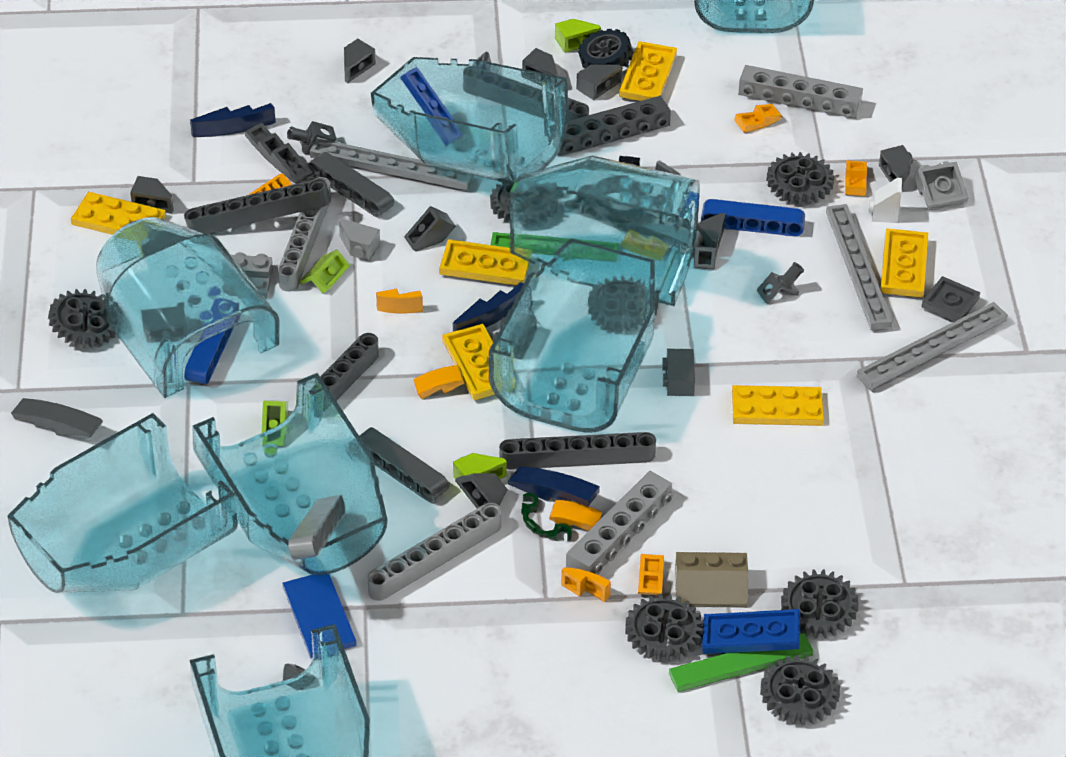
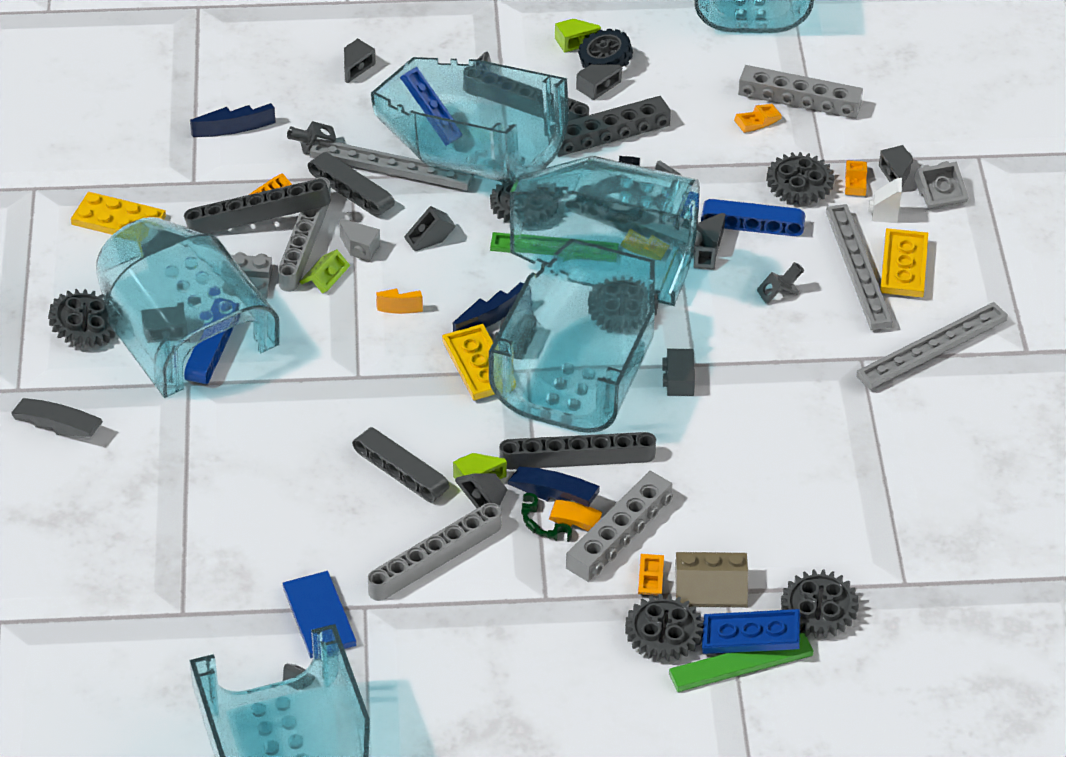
(117, 516): clear light blue windscreen -> none
(151, 193): dark grey slope -> none
(273, 413): lime slope -> none
(277, 153): dark grey slope -> none
(291, 467): clear light blue windscreen -> none
(317, 527): light grey beam -> none
(351, 364): dark grey beam -> none
(442, 378): light orange slope -> none
(483, 263): yellow plate -> none
(540, 62): dark grey slope -> none
(580, 581): light orange slope -> none
(647, 71): yellow plate -> none
(777, 405): yellow plate -> none
(800, 690): dark grey gear -> none
(950, 299): dark grey plate -> none

